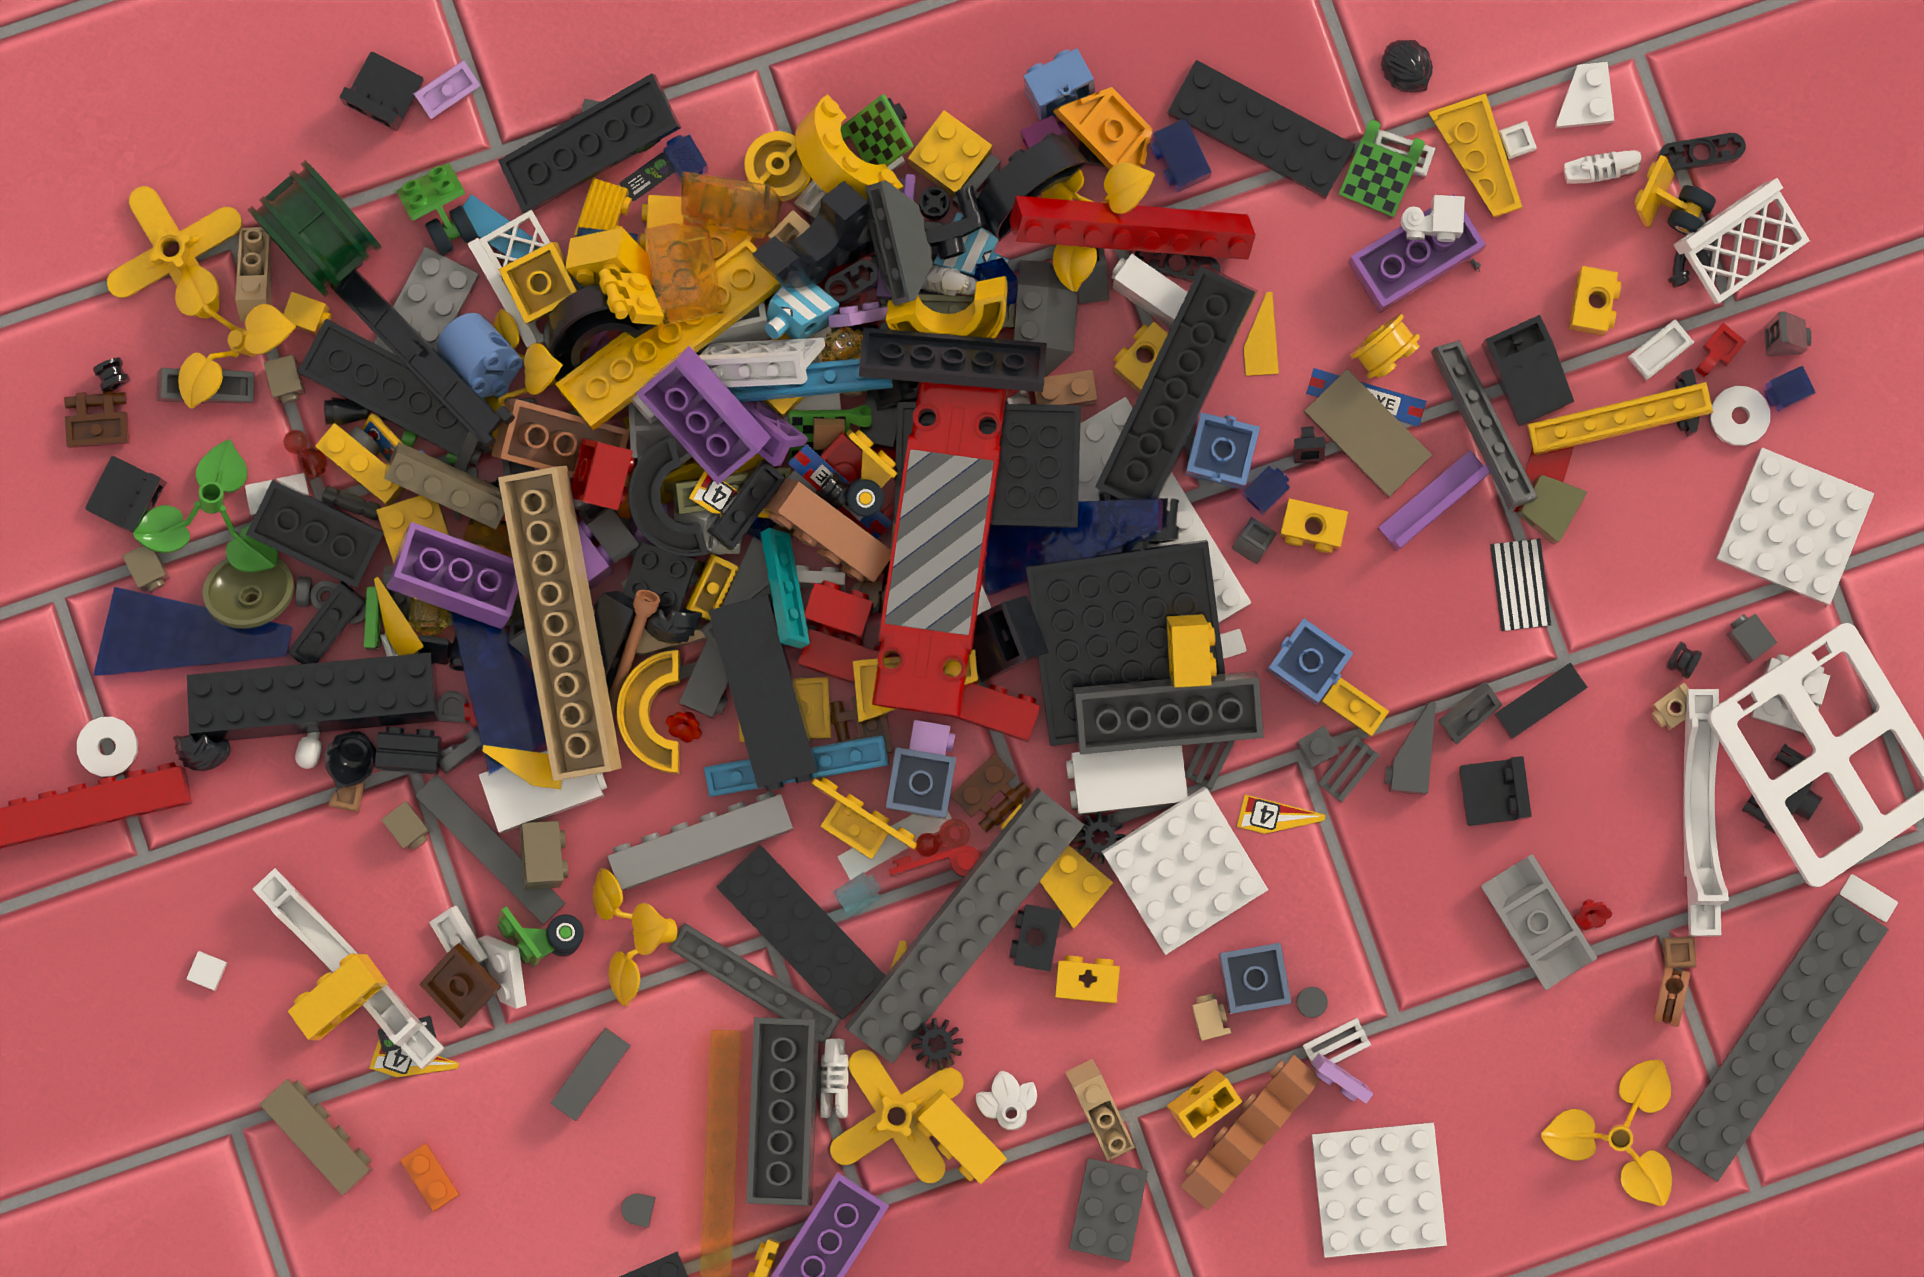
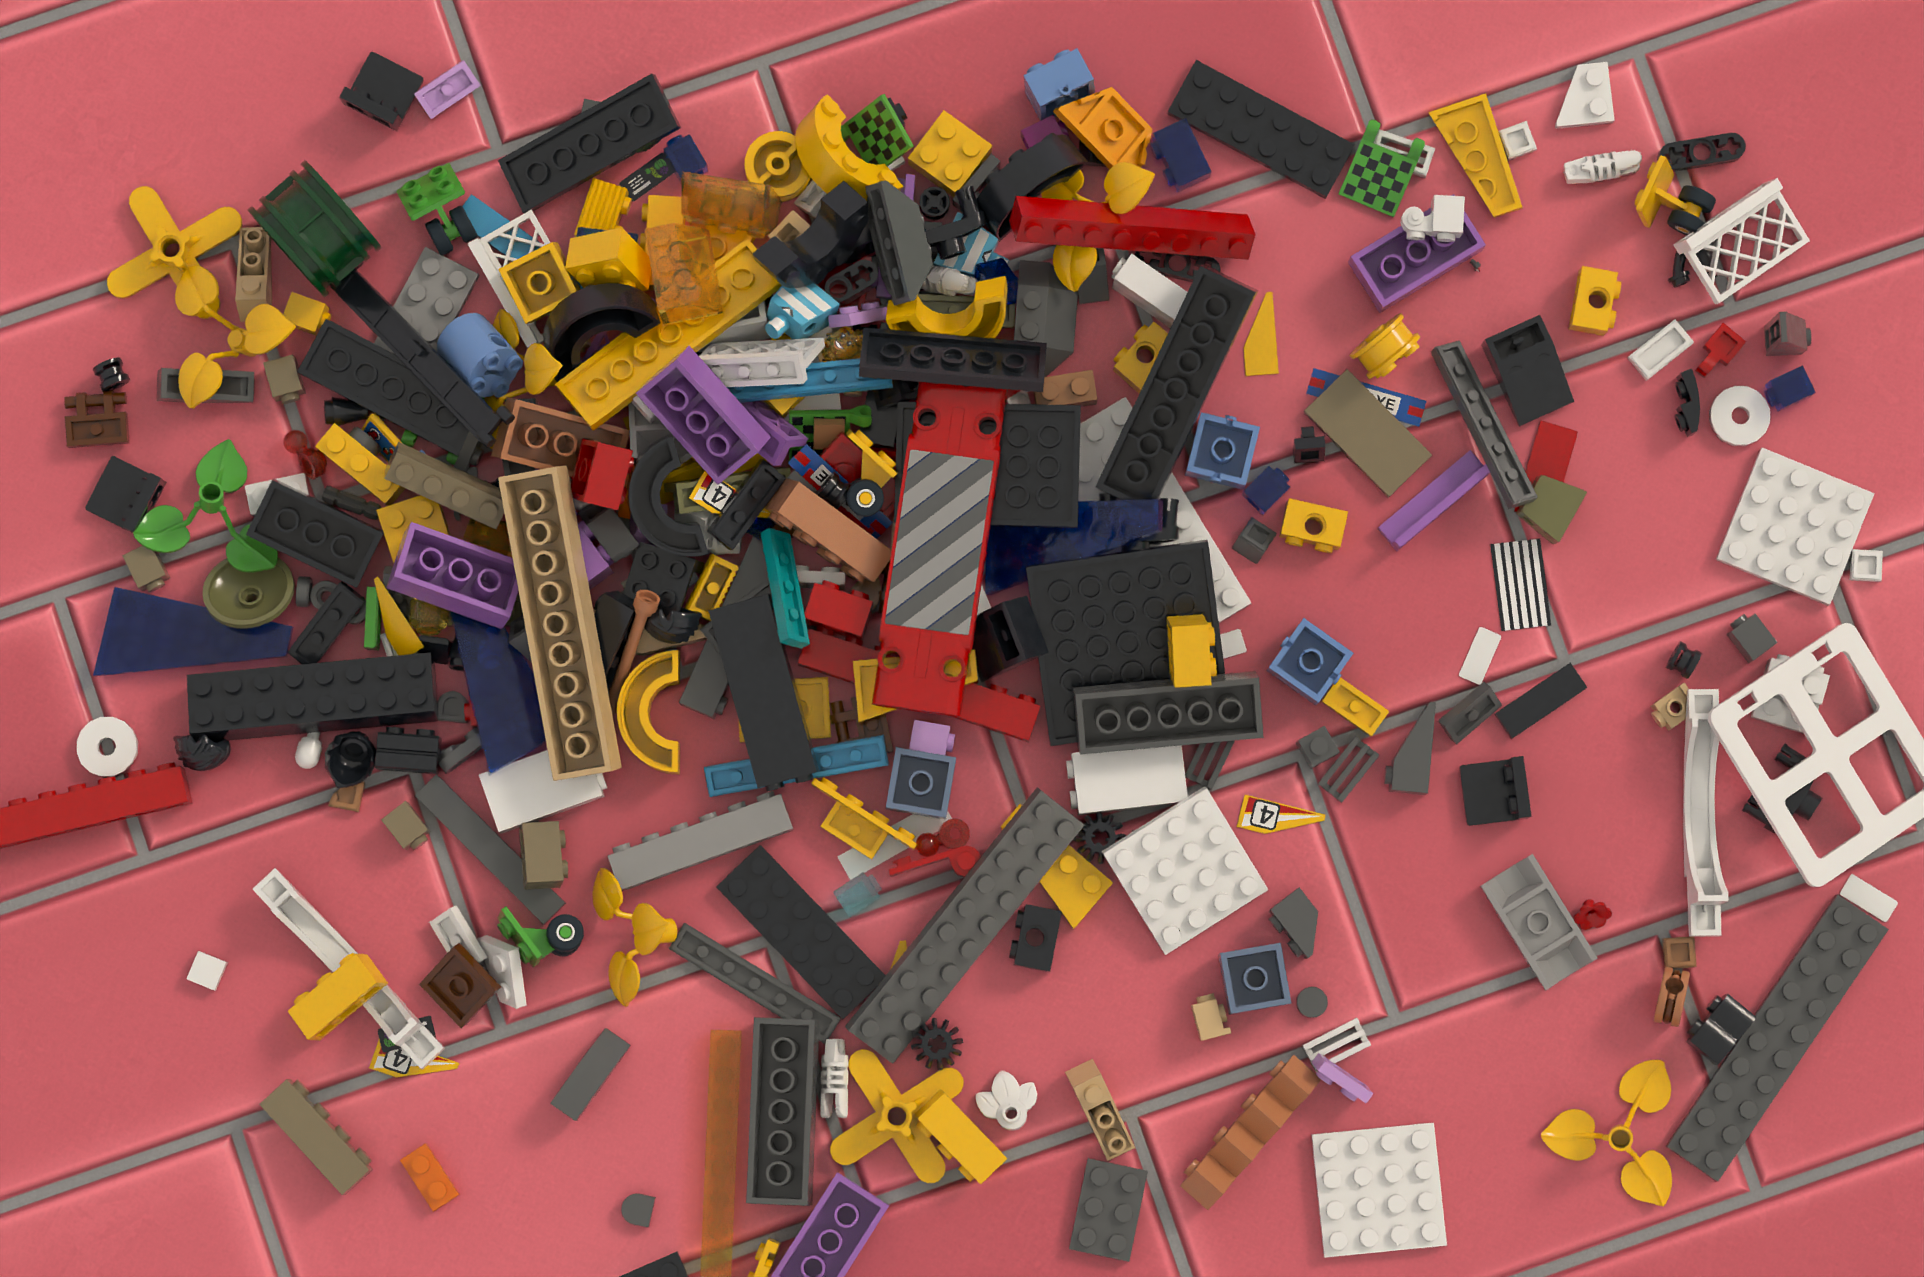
(528, 765): yellow sticker -> none
(631, 295): yellow plate -> none
(684, 726): red plant -> none
(983, 786): reddish brown plate -> none
(1103, 990): yellow brick -> none
(1204, 1103): yellow brick -> none
(1298, 920): none -> dark grey slope
(1407, 65): black hair -> none
(1480, 655): none -> white sticker
(1620, 418): yellow tile -> none
(1720, 1028): none -> black brick
(1866, 565): none -> white tile

